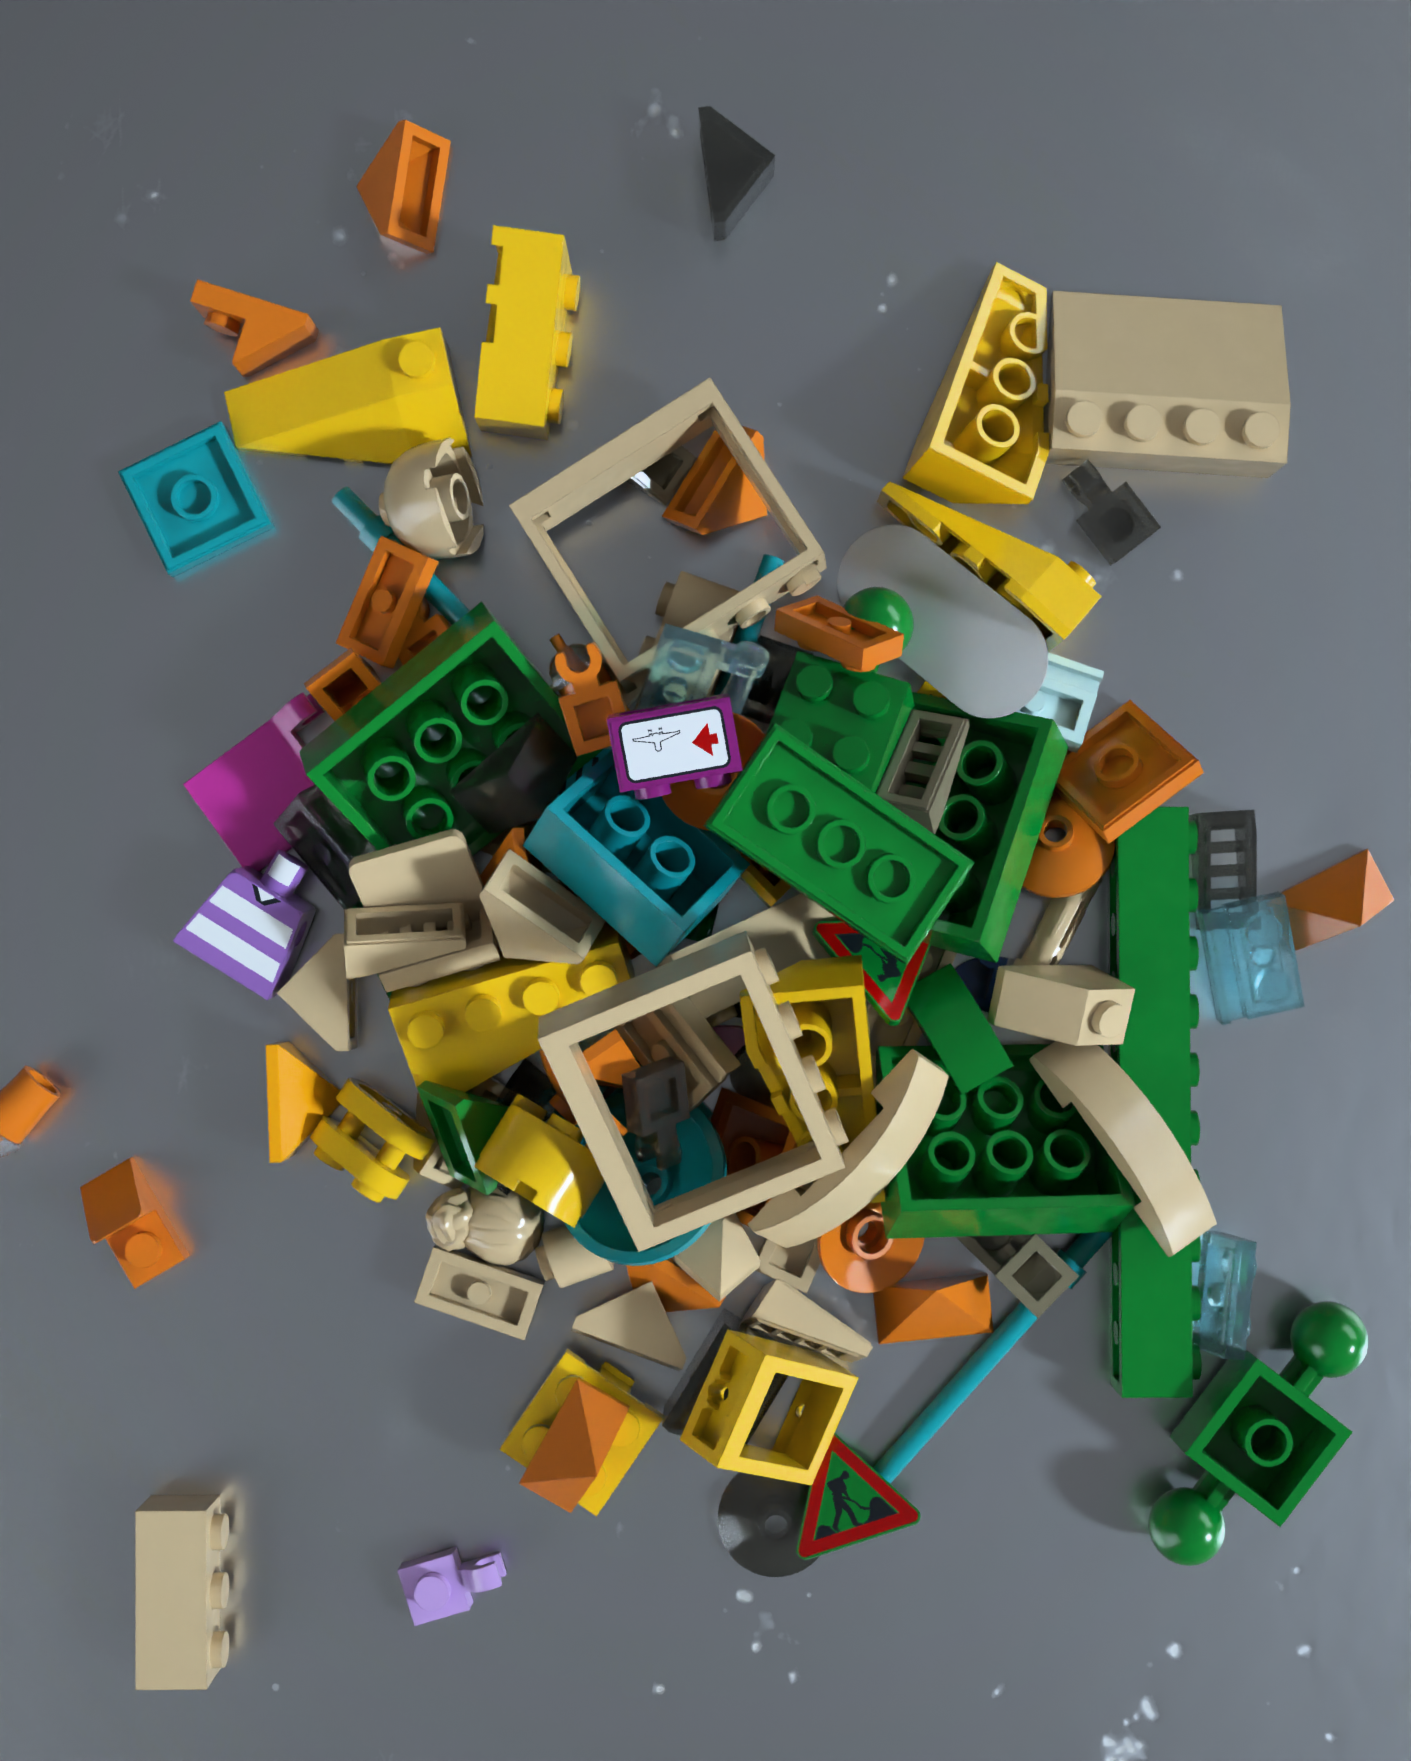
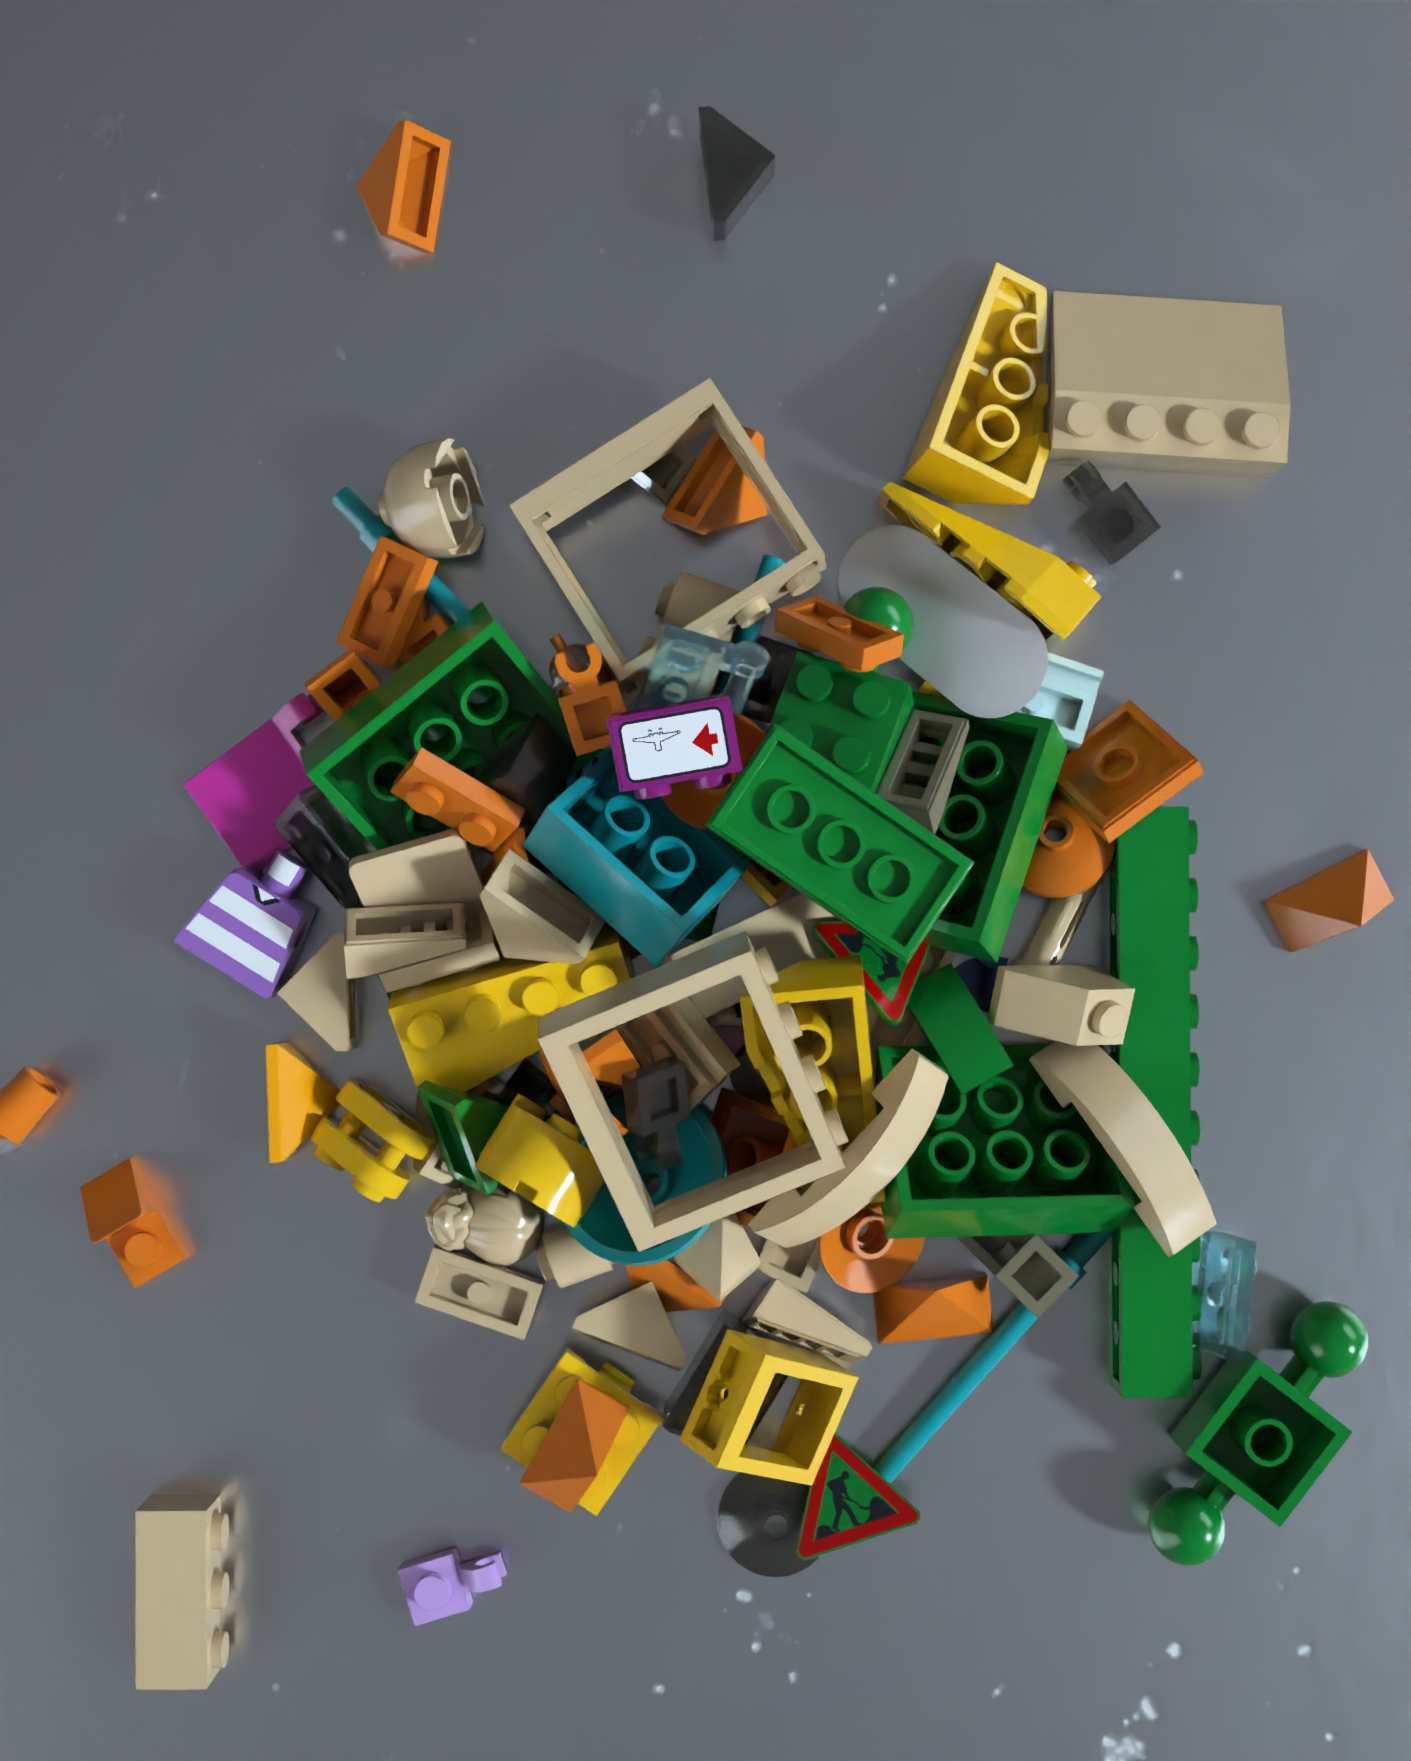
(196, 499): teal tile -> none
(268, 329): orange slope -> none
(355, 403): yellow wedge -> none
(457, 800): none -> orange plate
(526, 334): yellow wedge -> none
(1246, 853): clear smoke slope -> none
(1250, 958): clear light blue plate -> none

